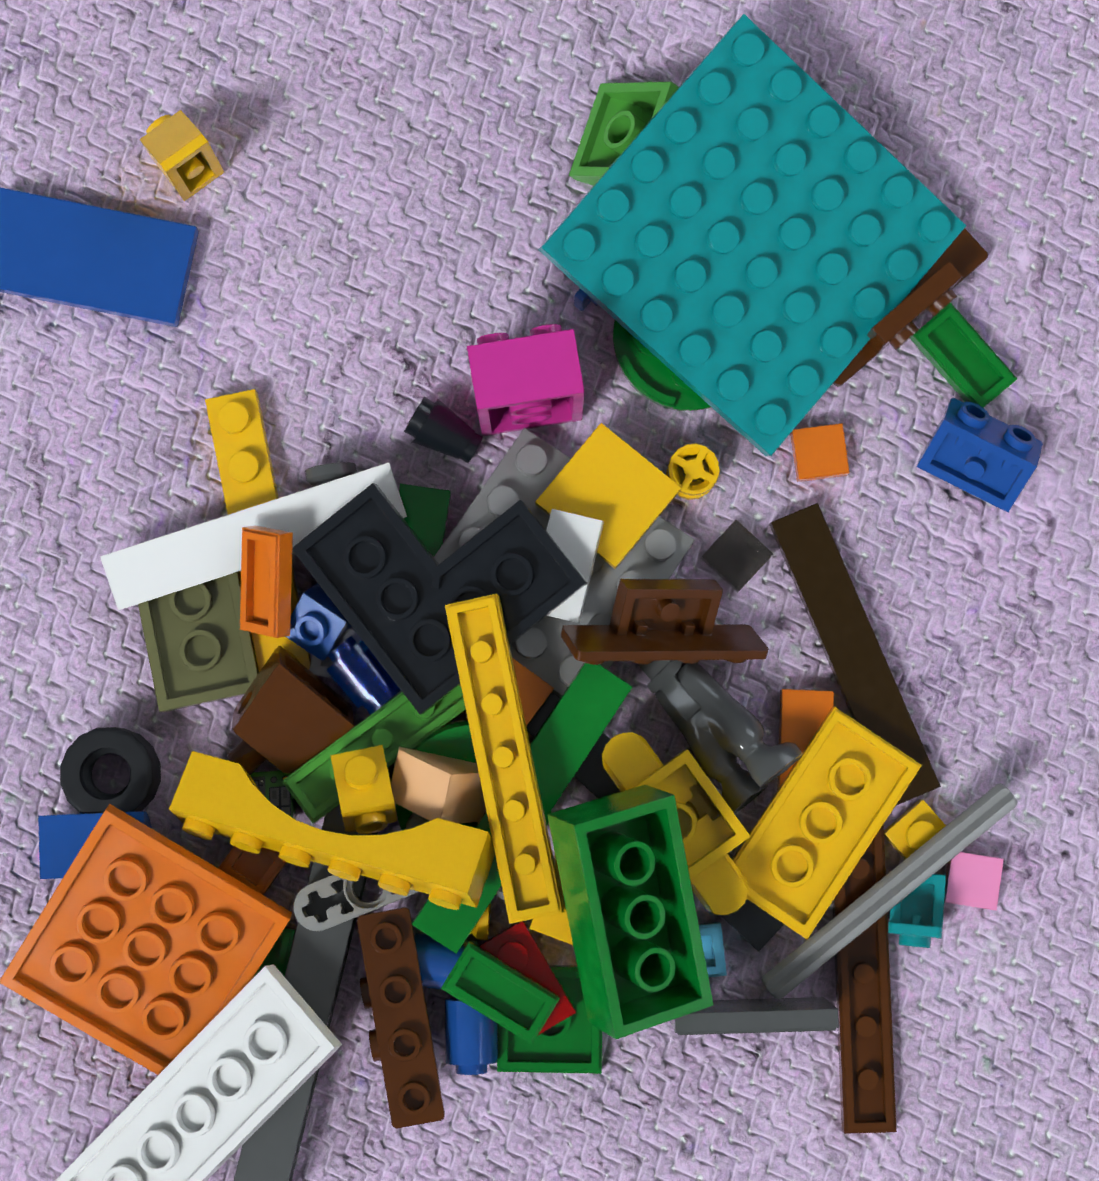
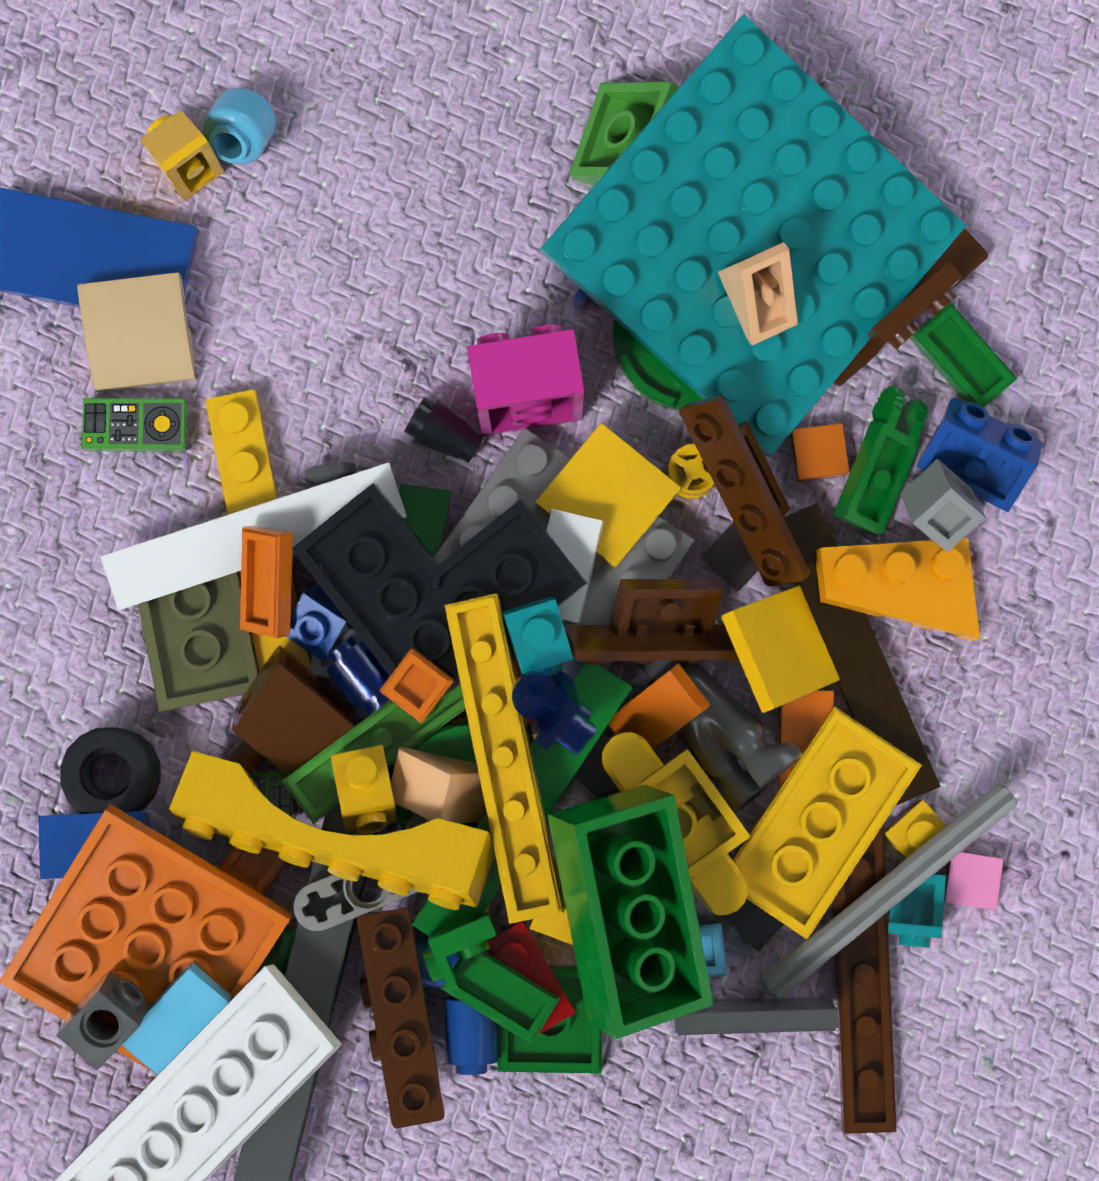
(92, 1036): none -> dark grey brick
(134, 425): none -> tile
(136, 332): none -> tan slope
(177, 1018): none -> medium azure tile
(239, 126): none -> medium azure head
(417, 685): none -> orange tile
(465, 938): none -> green bracket
(538, 636): none -> teal bracket
(553, 710): none -> clear blue hips
(661, 708): none -> orange tile
(746, 488): none -> reddish brown bracket
(762, 293): none -> light nougat slope
(780, 648): none -> yellow tile
(882, 462): none -> green hinge
(903, 582): none -> light orange wing
(942, 505): none -> light grey brick

